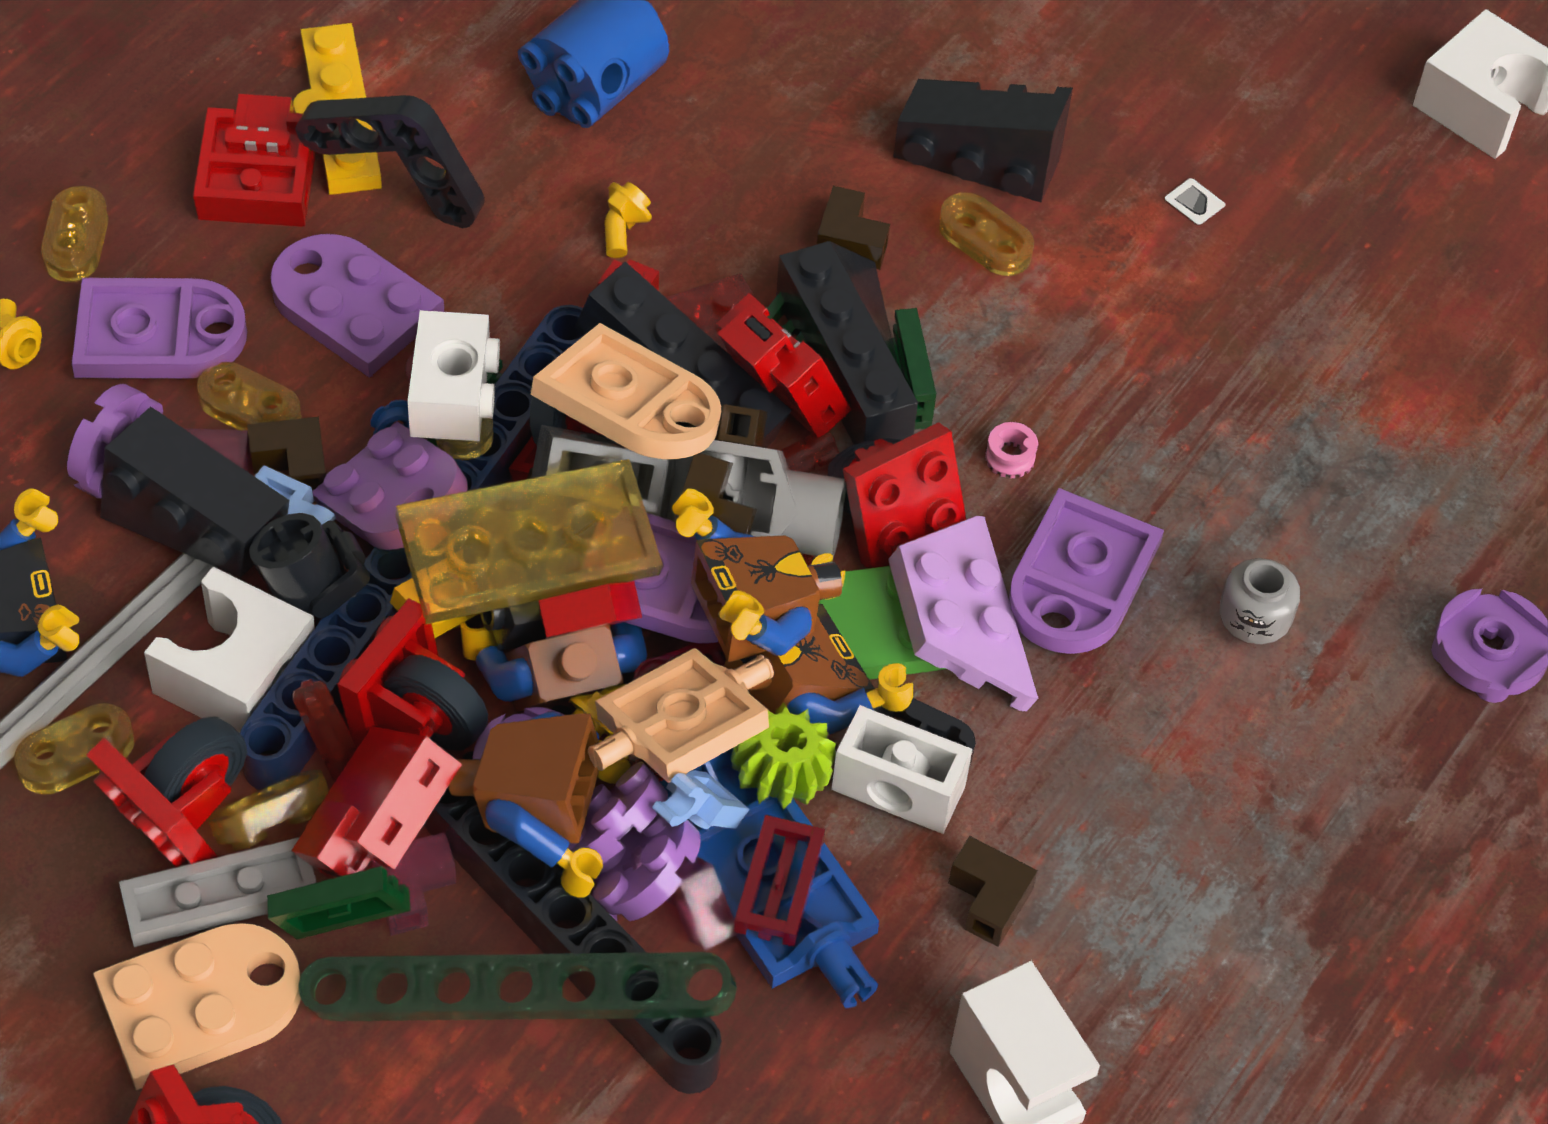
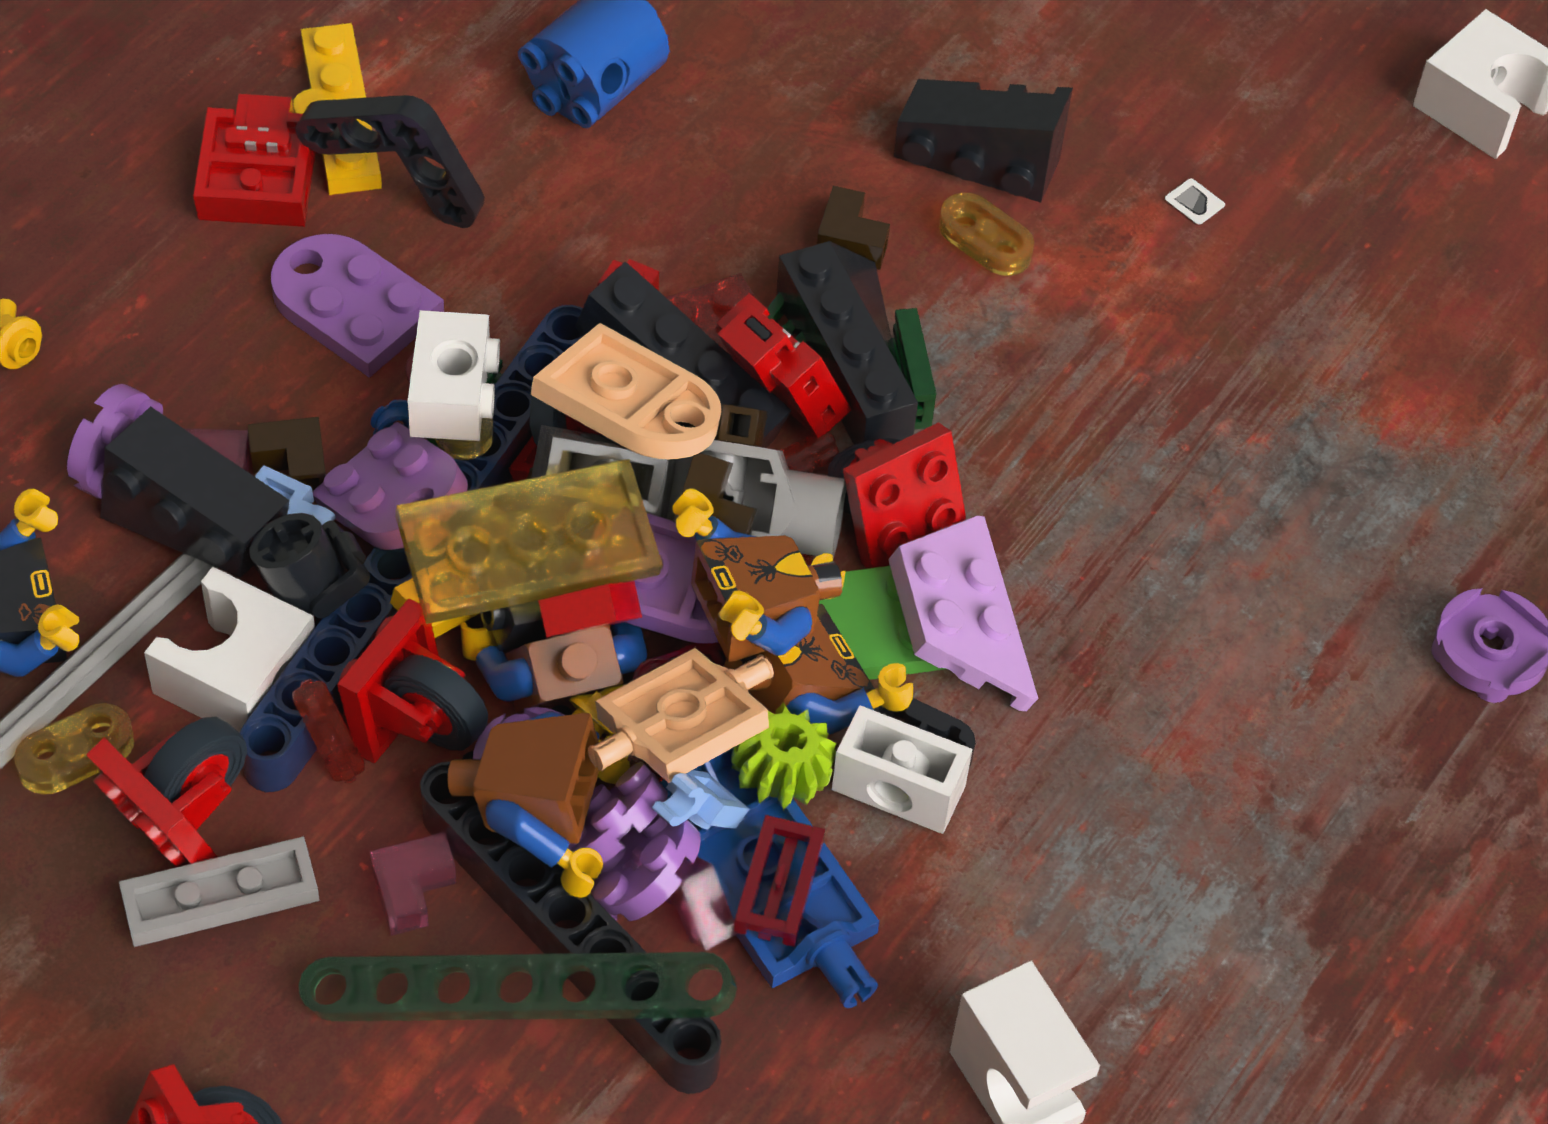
(78, 221): clear yellow plate -> none
(154, 327): medium lavender plate -> none
(198, 999): light nougat plate -> none
(244, 397): clear yellow plate -> none
(247, 819): clear yellow plate -> none
(338, 903): dark green tile -> none
(377, 803): red piece -> none
(627, 207): yellow plate -> none
(997, 883): dark brown piece -> none
(1007, 463): bright pink bush -> none
(1084, 566): medium lavender plate -> none
(1259, 601): light grey head -> none

